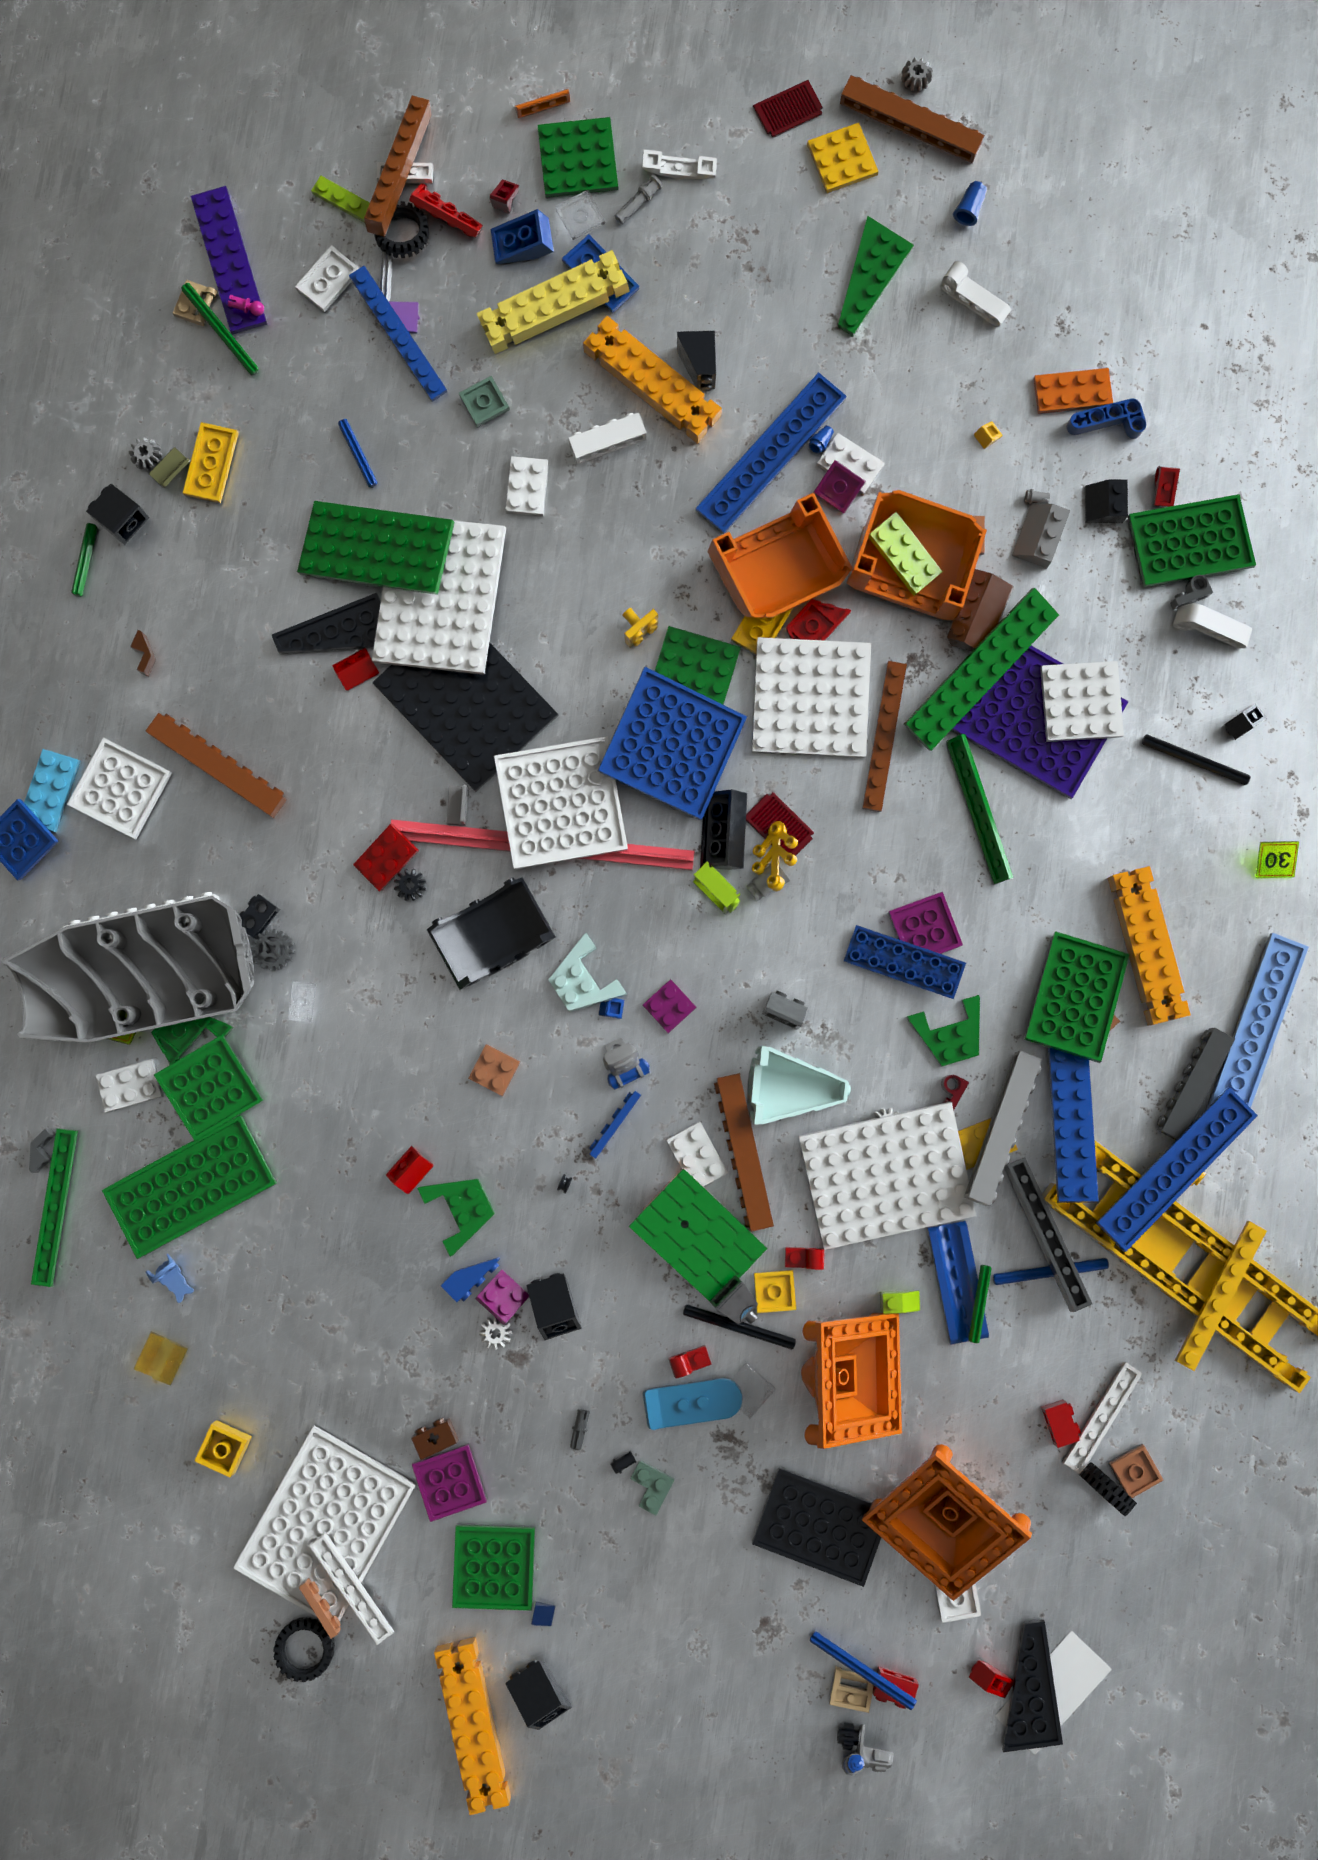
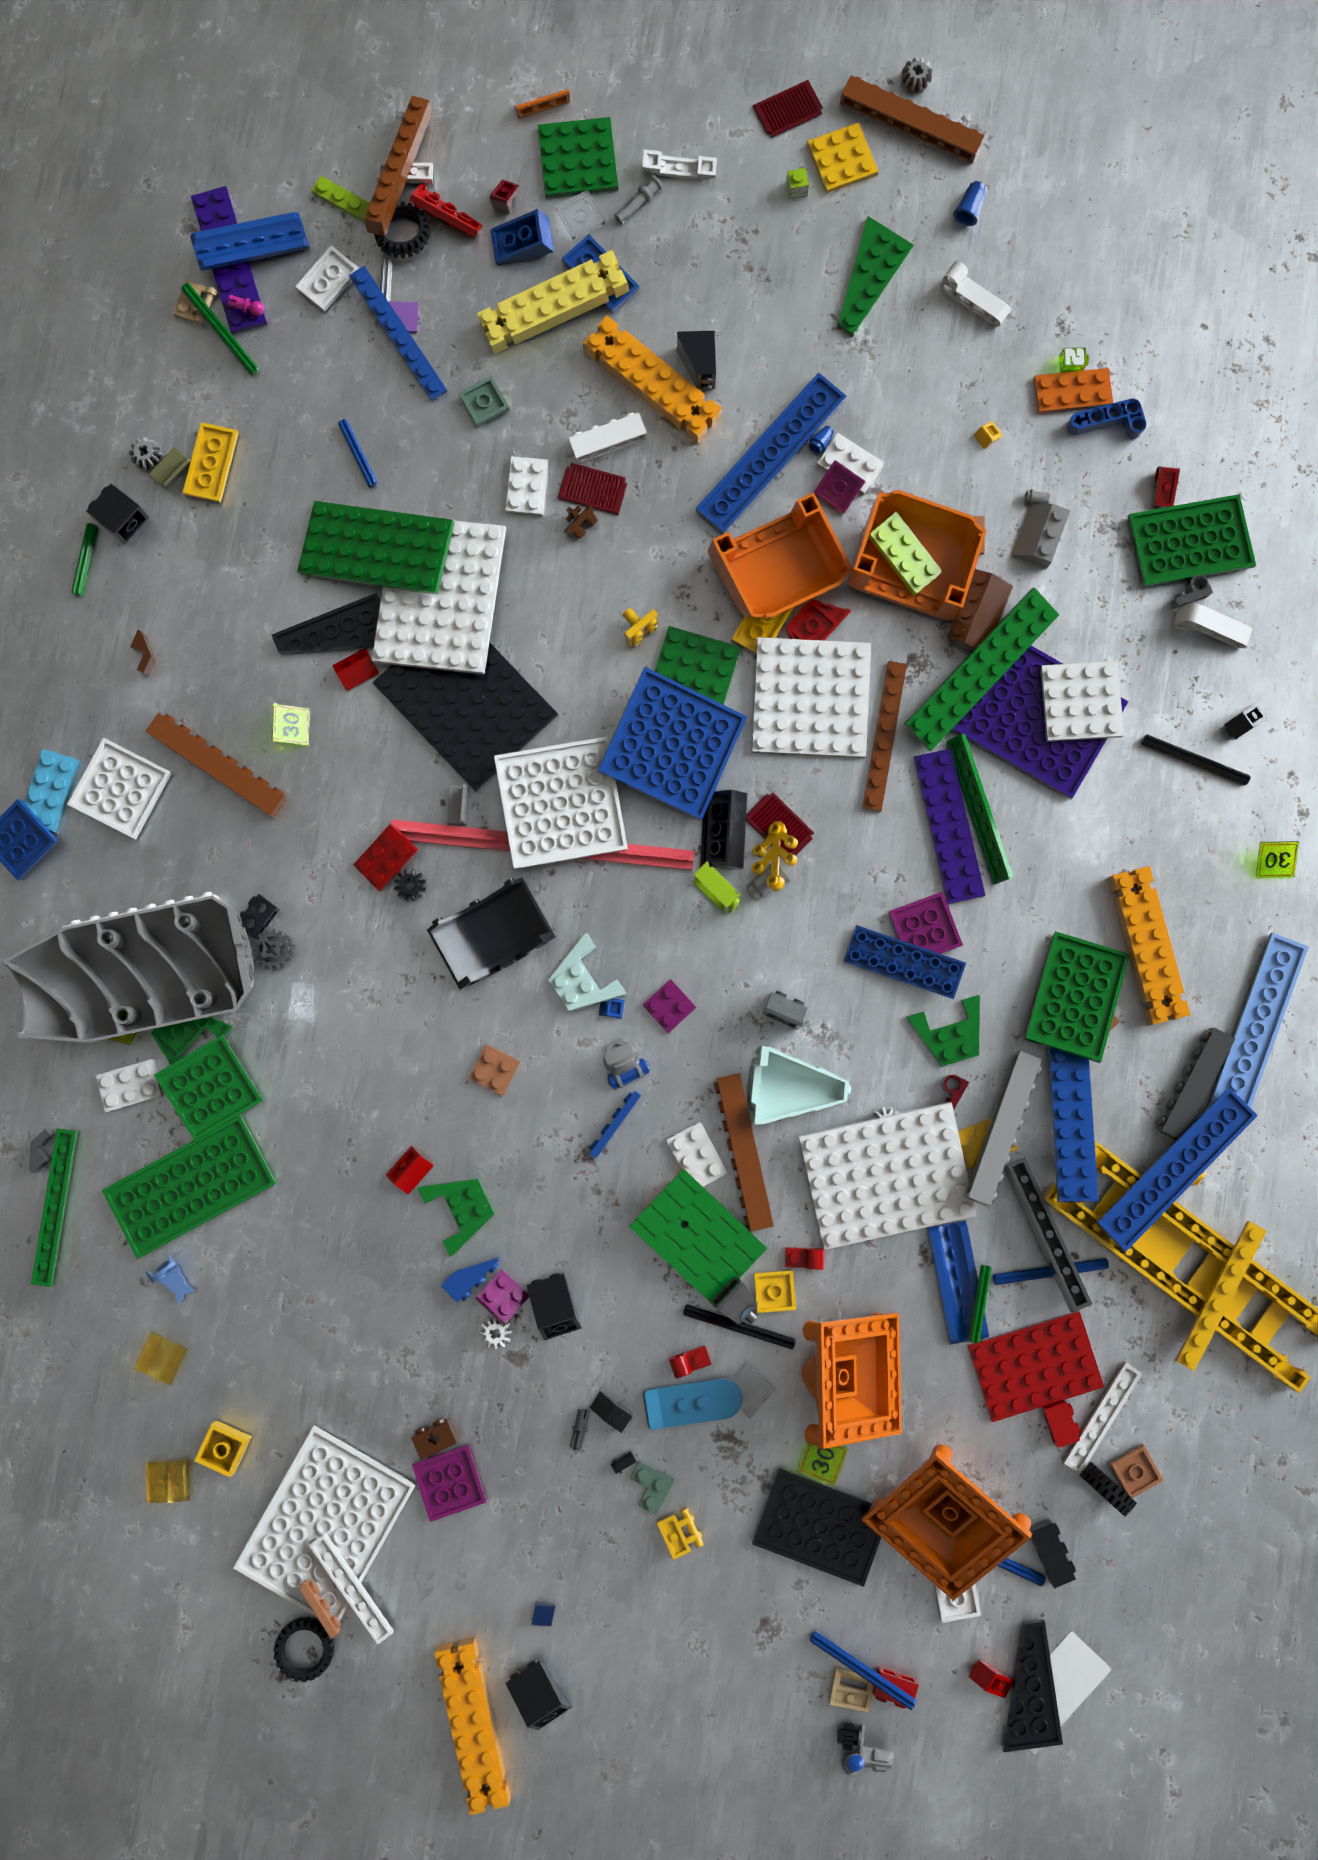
(167, 1481): none -> clear yellow slope
(249, 241): none -> blue plate
(290, 725): none -> clear neon green piece
(493, 1567): green plate -> none
(564, 1183): black bush -> none
(586, 515): none -> reddish brown hips
(593, 488): none -> dark red window
(611, 1411): none -> black slope
(674, 1537): none -> yellow plate
(797, 183): none -> lime brick
(823, 1463): none -> clear neon green piece
(899, 1301): lime slope -> none
(949, 826): none -> dark purple plate
(1023, 1572): none -> blue axle
(1035, 1366): none -> red plate
(1052, 1553): none -> black brick
(1073, 359): none -> clear neon green brick
(1106, 501): black slope -> none

